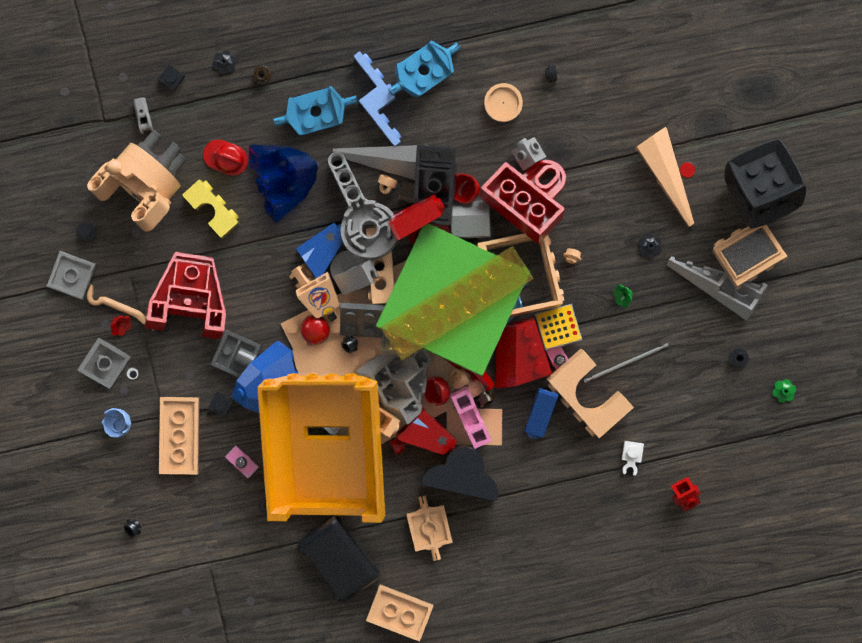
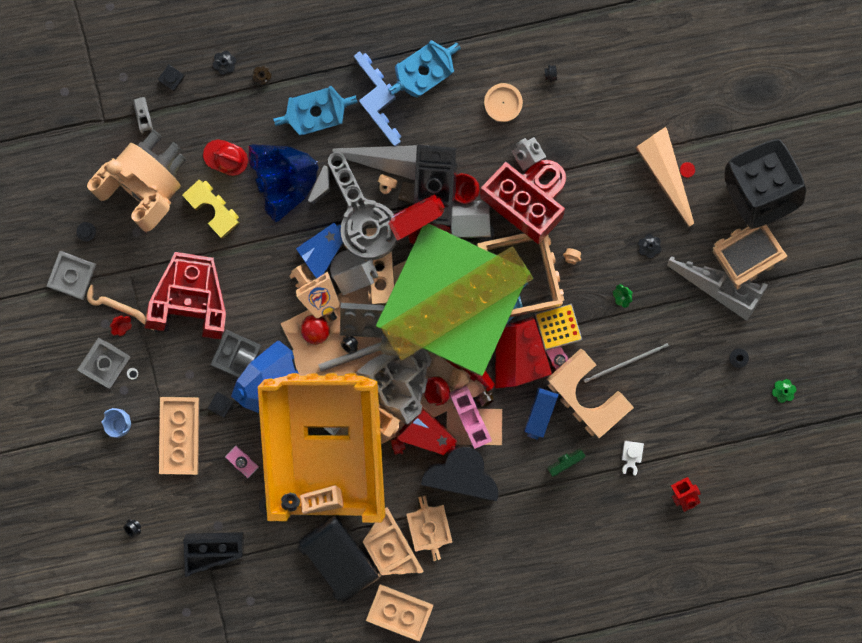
(211, 549): none -> black wedge
(290, 497): none -> black plate
(321, 186): none -> light grey slope
(334, 503): none -> light nougat slope
(349, 357): none -> light grey bar
(390, 549): none -> light nougat wing
(566, 461): none -> dark green plate

